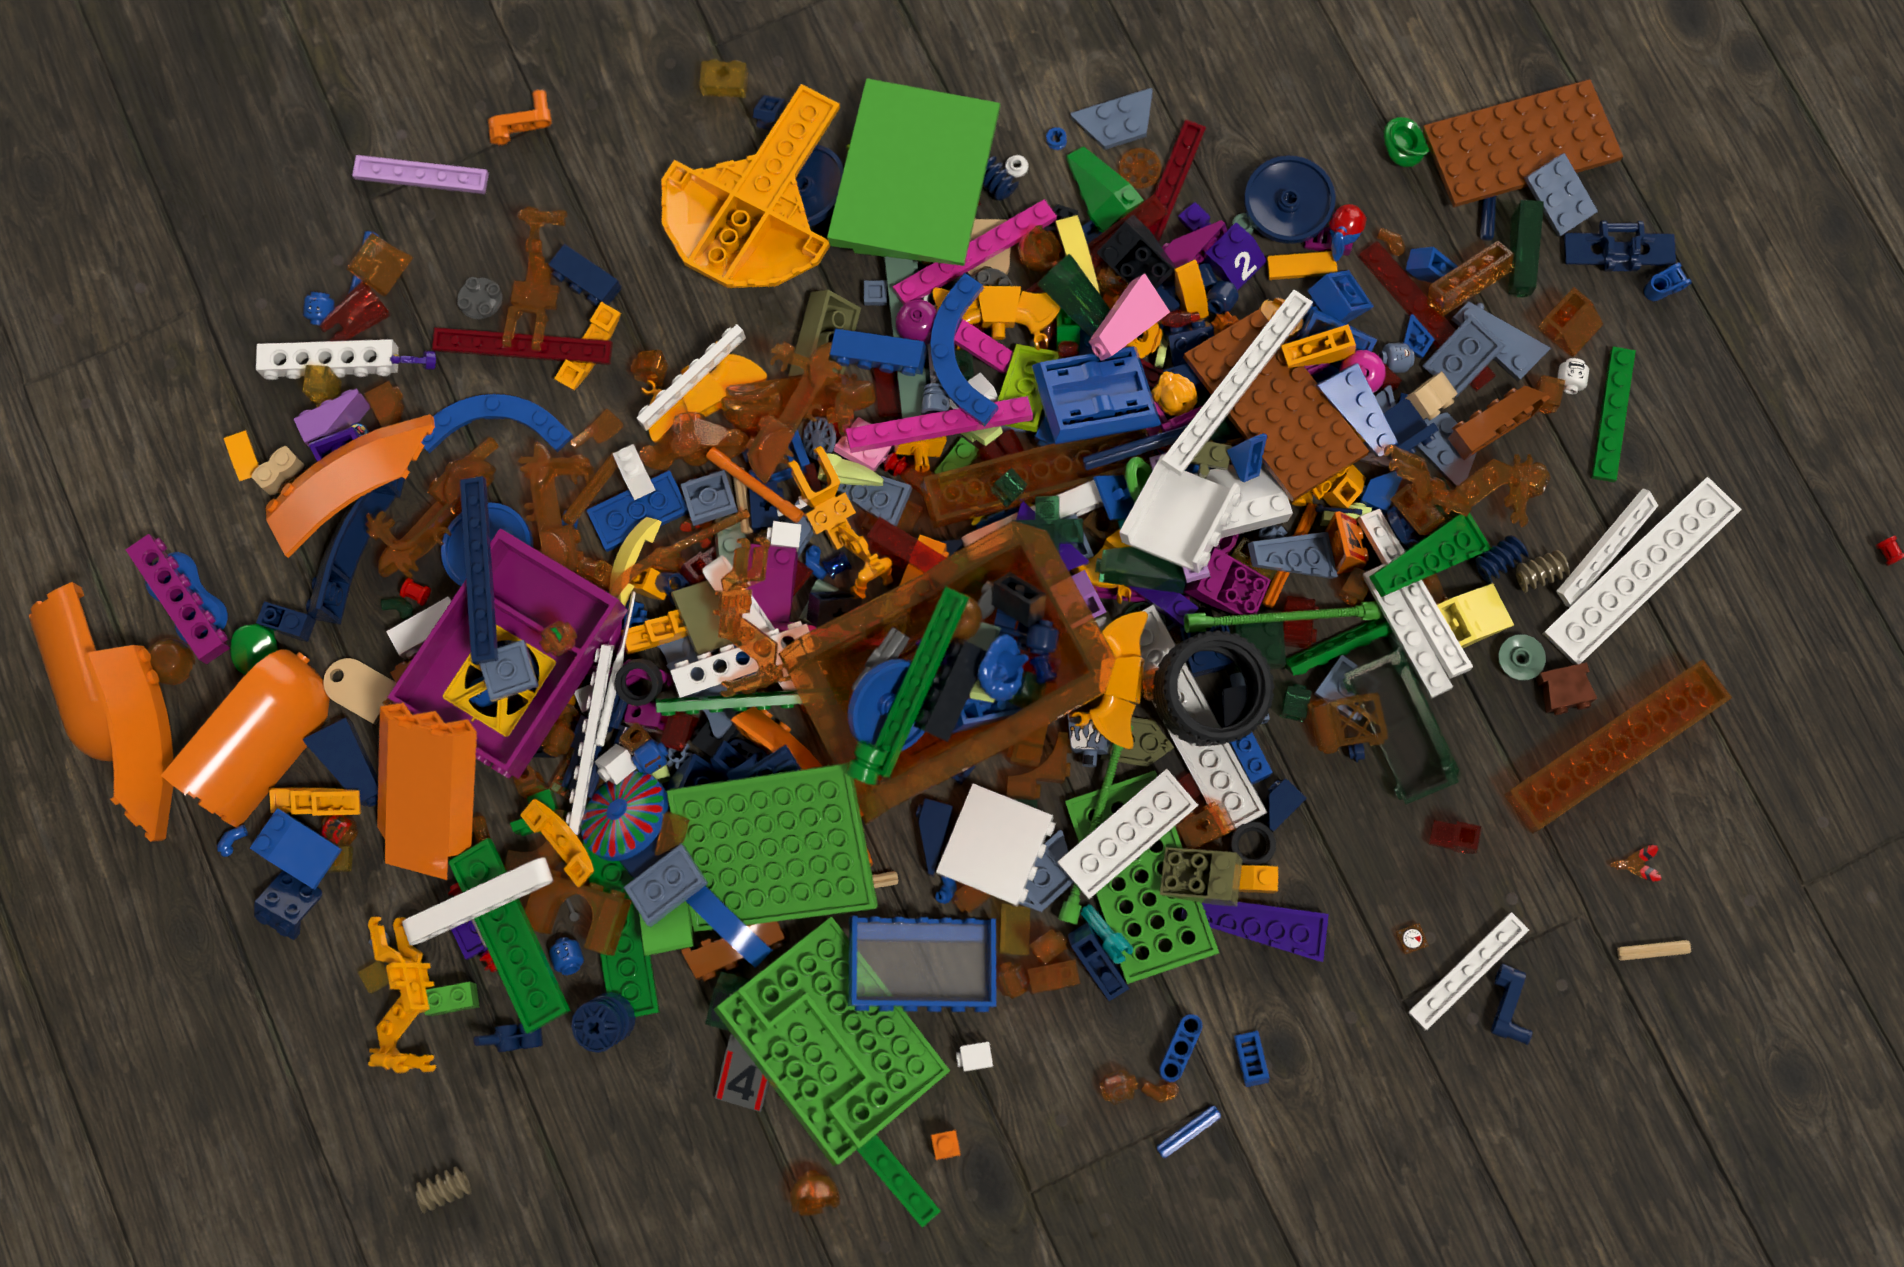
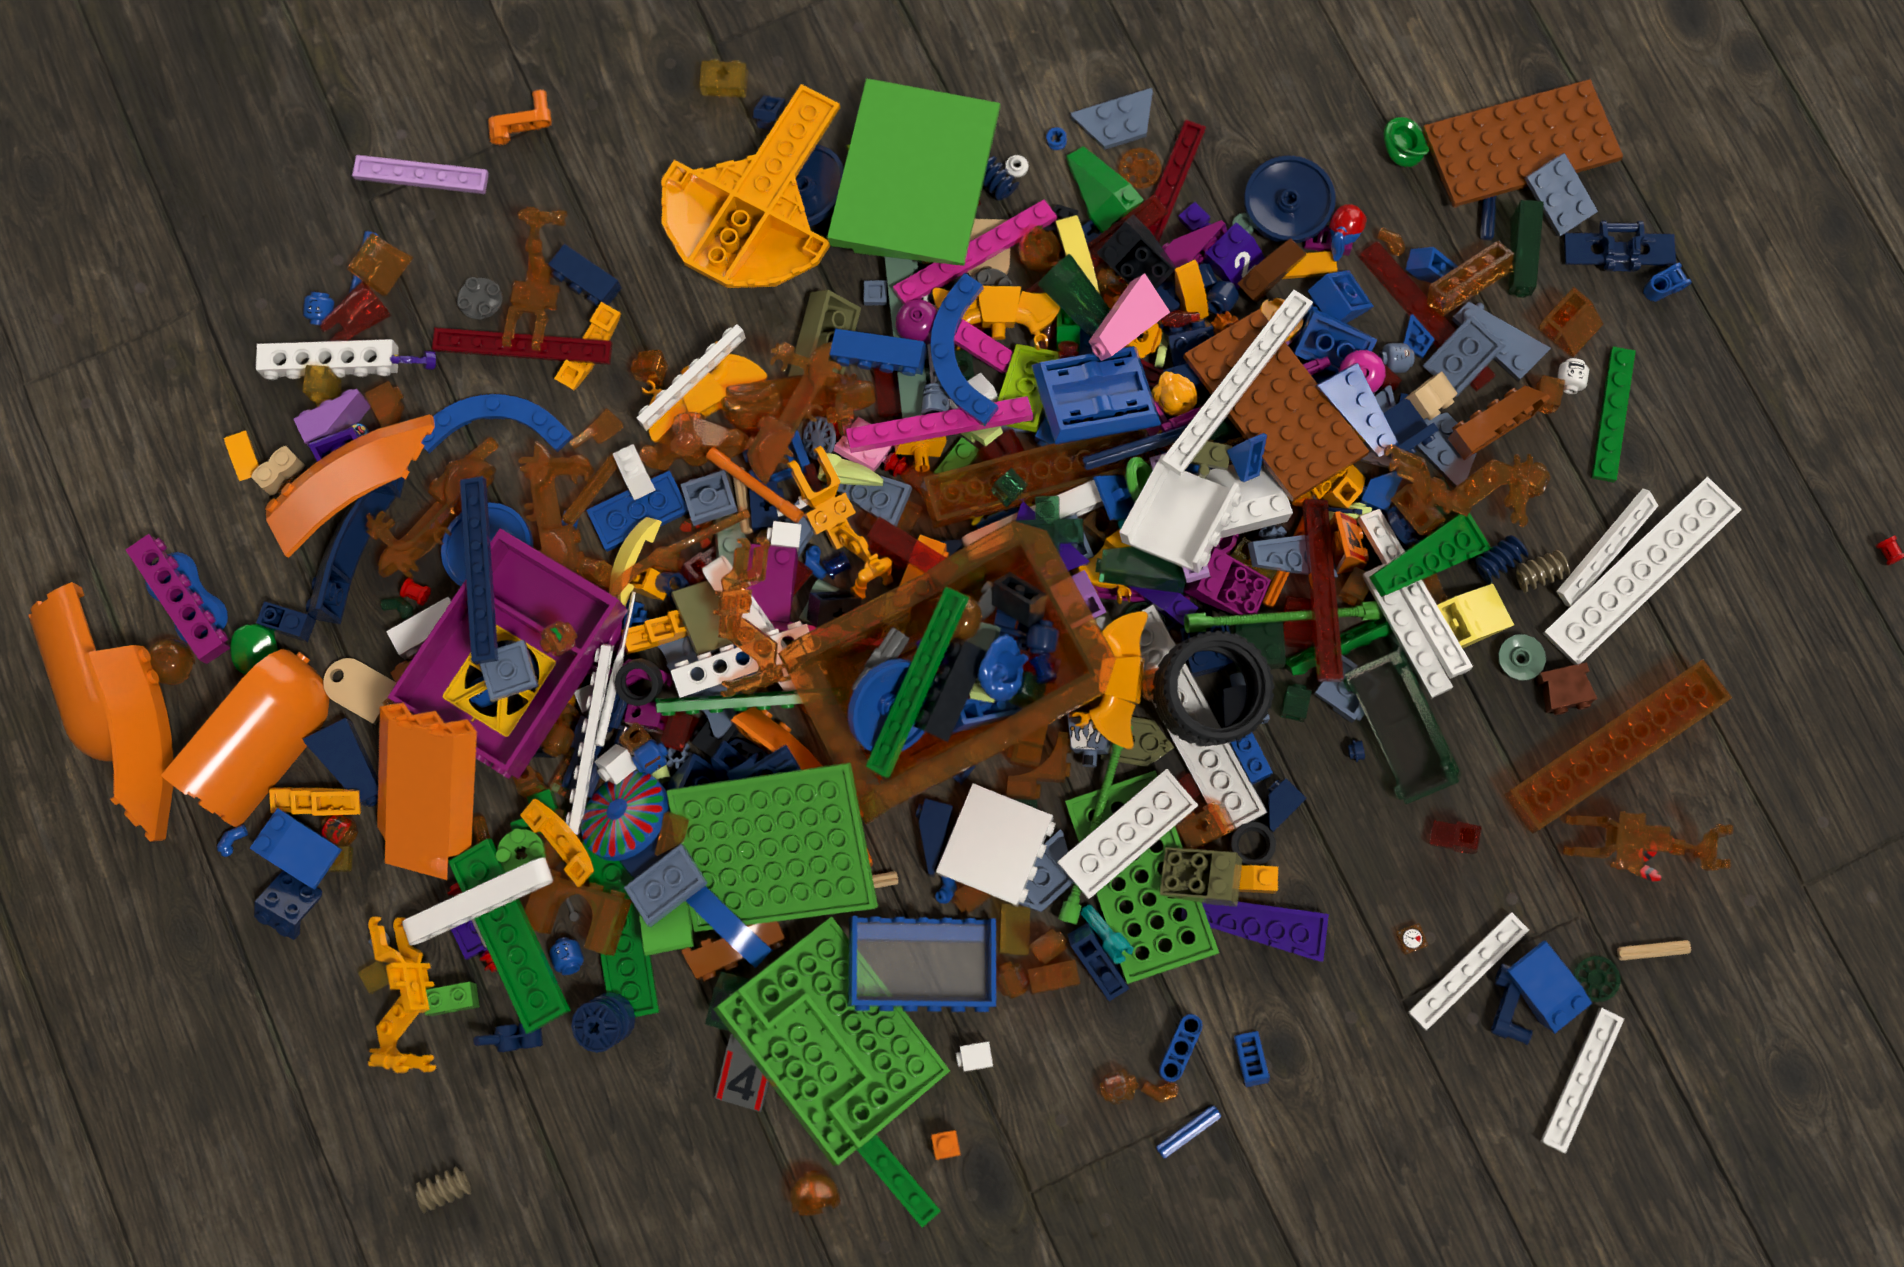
(517, 839): none -> bright green plate
(866, 763): green wheel -> none
(1271, 270): none -> reddish brown slope
(1320, 348): light orange slope -> none
(1322, 591): none -> clear red plate
(1329, 728): clear orange piece -> none
(1549, 987): none -> blue slope
(1582, 1080): none -> white plate
(1598, 978): none -> clear green wheel
(1634, 837): none -> clear orange piece

